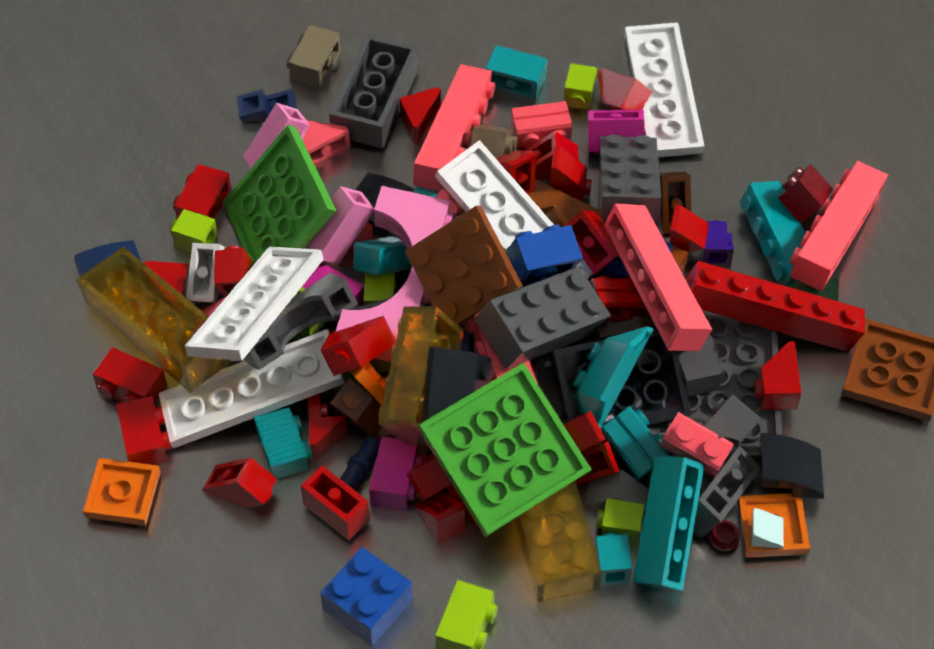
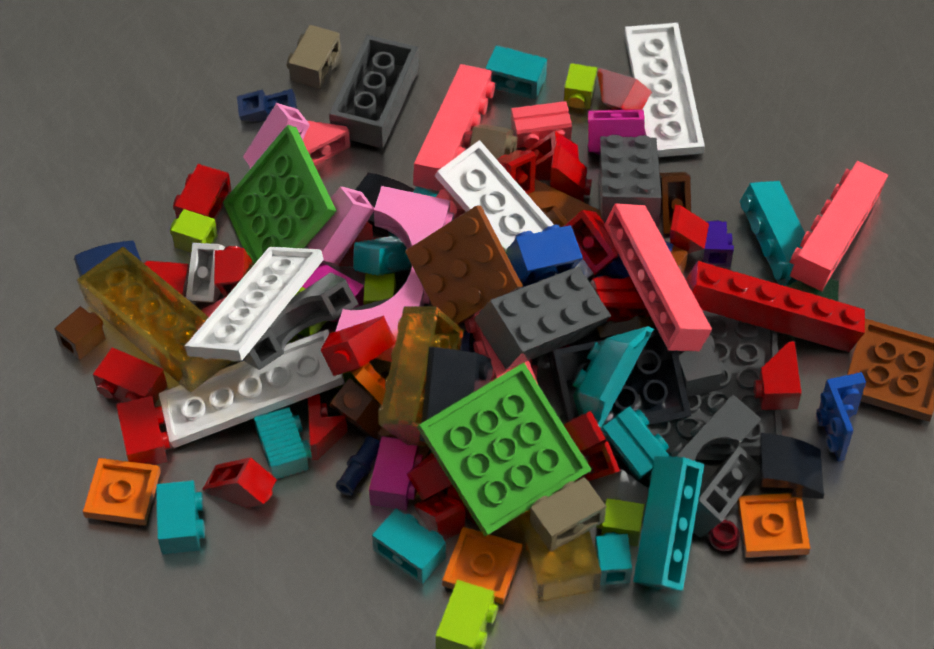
(80, 332): none -> reddish brown brick
(178, 517): none -> teal brick
(335, 502): red brick -> none
(367, 596): blue brick -> none
(409, 545): none -> teal brick
(419, 112): red slope -> none
(483, 562): none -> orange plate
(567, 513): none -> dark tan brick
(697, 443): coral brick -> none
(766, 529): light aqua slope -> none
(804, 192): dark red brick -> none
(837, 405): none -> blue bracket

